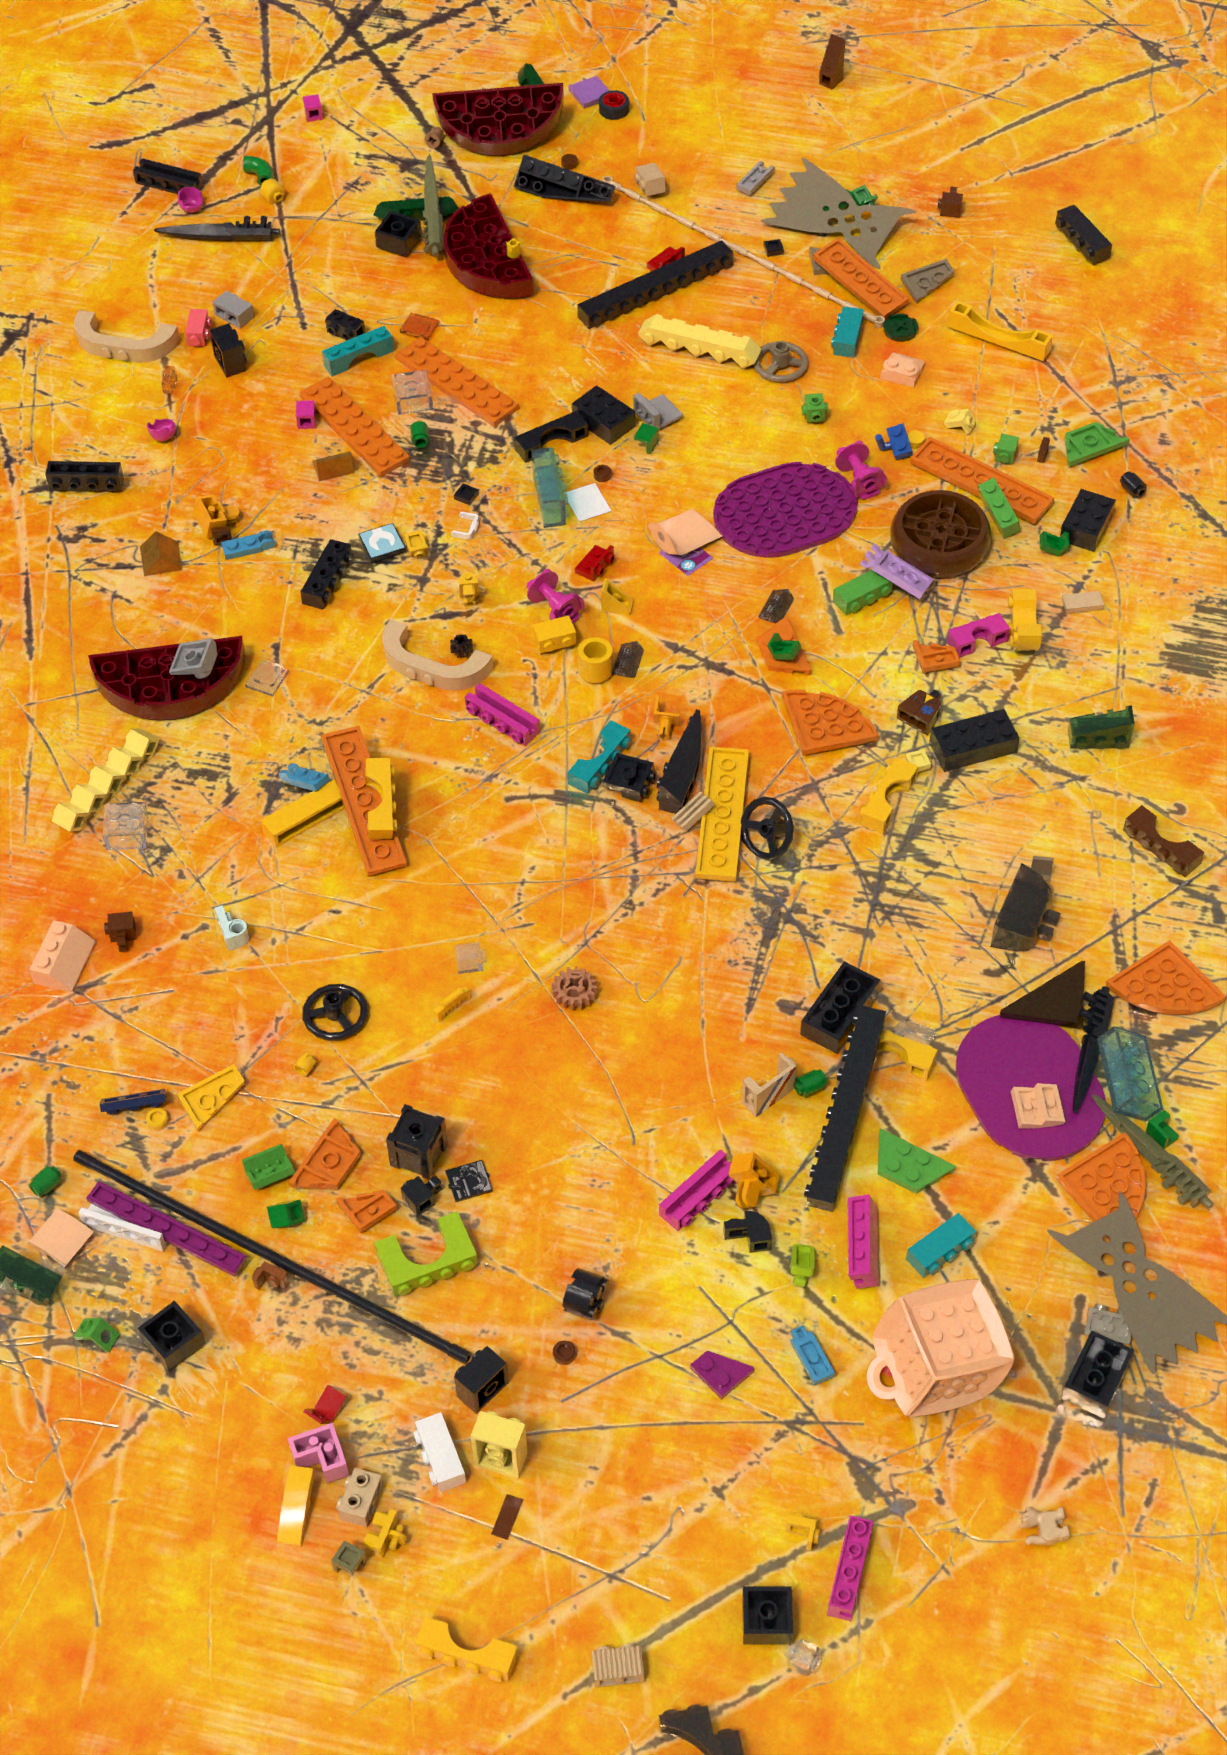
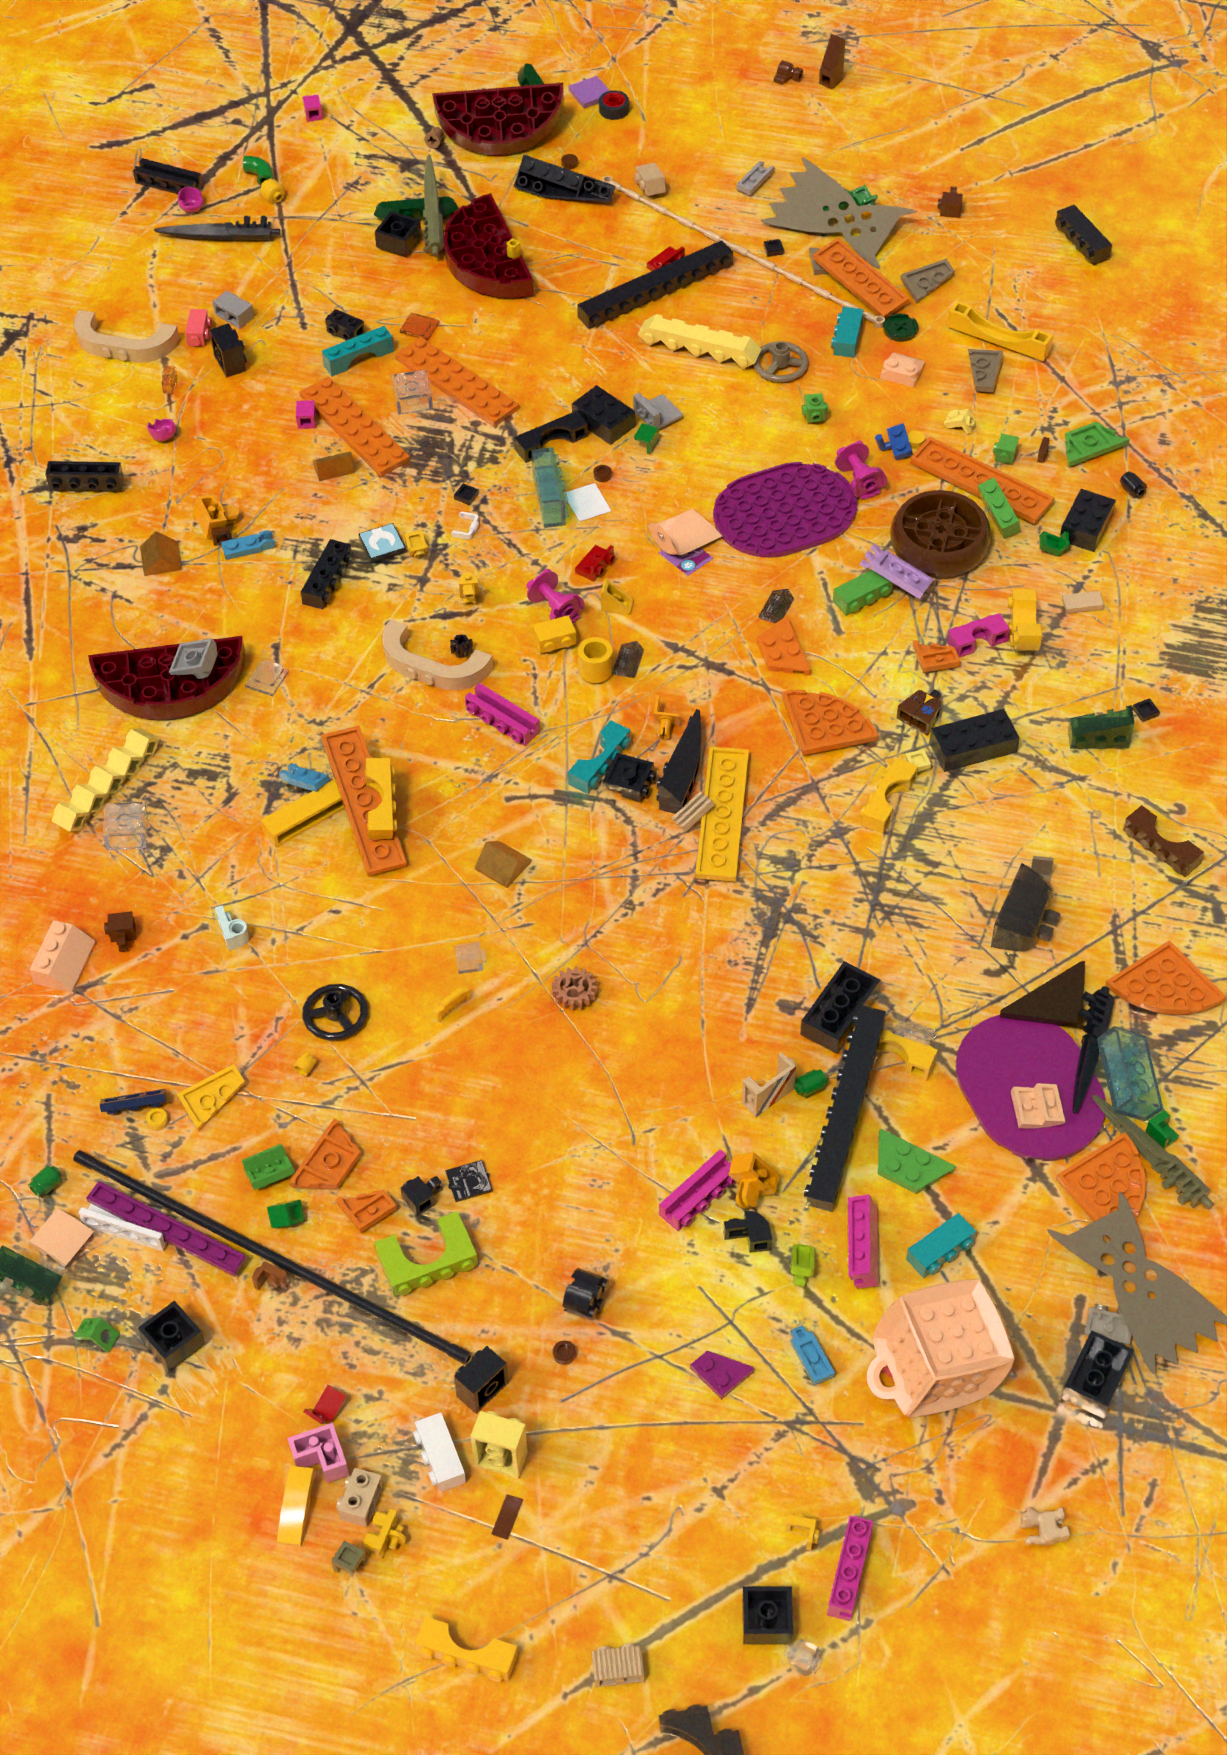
(417, 1141): black container -> none
(419, 434): green brick -> none
(501, 863): none -> pearl gold slope
(768, 828): black piece -> none
(783, 649): green bracket -> none
(787, 70): none -> reddish brown piece
(985, 368): none -> dark tan wing
(1146, 710): none -> black tile

